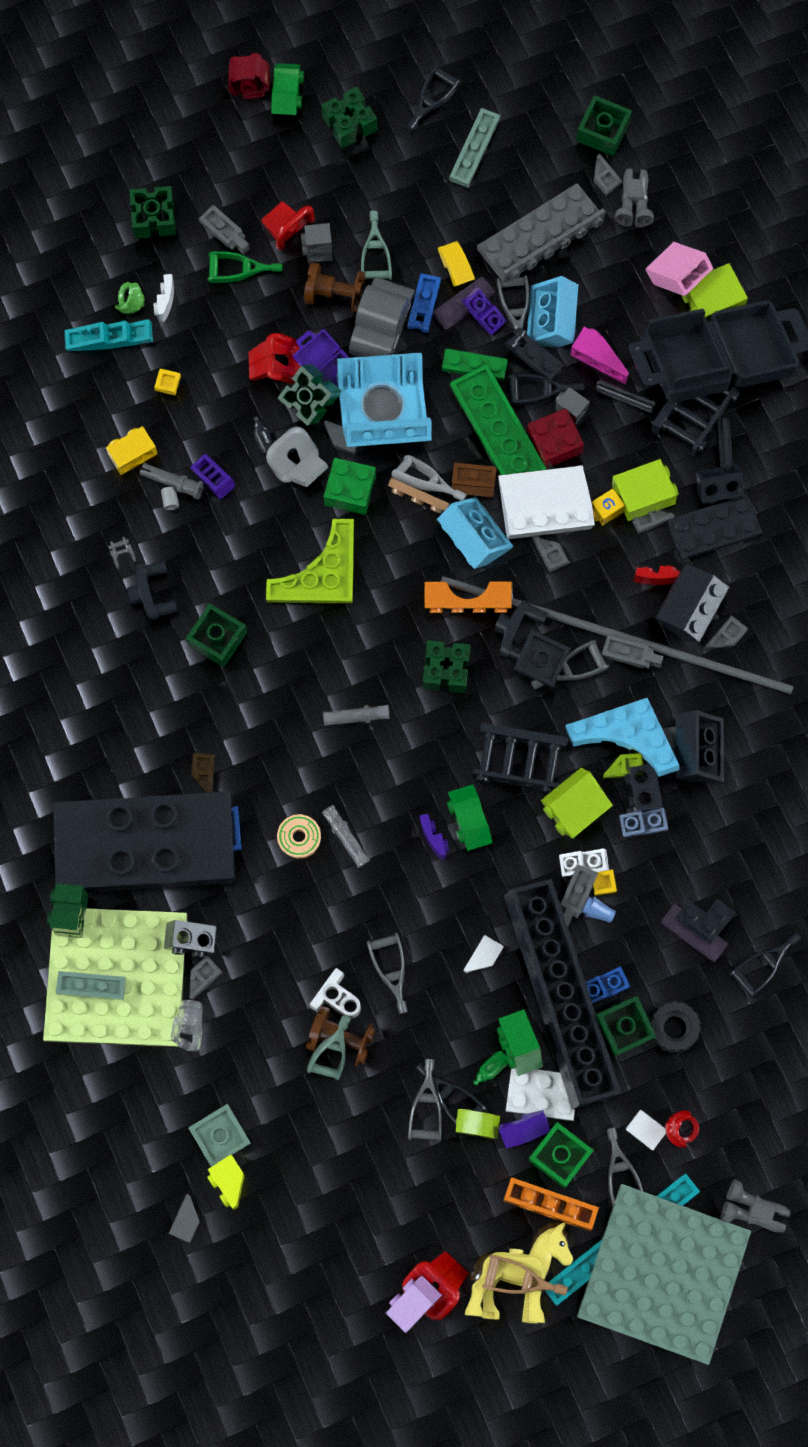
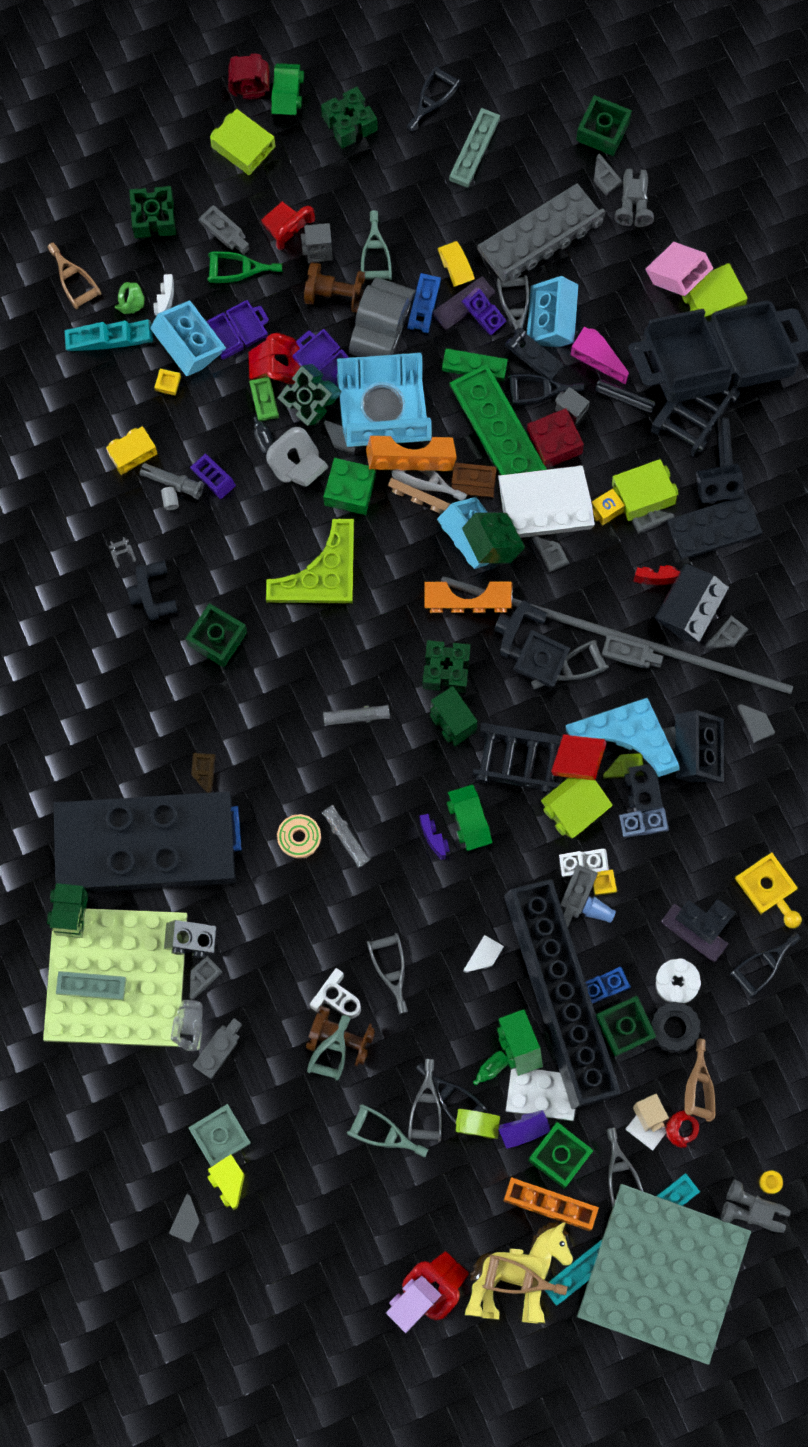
(64, 274): none -> medium nougat piece
(187, 337): none -> medium azure slope
(218, 1049): none -> dark grey hinge
(242, 141): none -> lime brick
(242, 324): none -> dark purple piece
(264, 399): none -> bright green plate
(386, 454): none -> orange arch
(392, 1135): none -> sand green piece
(453, 716): none -> dark green brick
(493, 538): none -> dark green brick
(579, 757): none -> red tile
(651, 1113): none -> tan brick
(682, 969): none -> white plate
(702, 1075): none -> medium nougat piece
(756, 723): none -> dark grey tile
(766, 898): none -> yellow plate
(771, 1182): none -> yellow tile

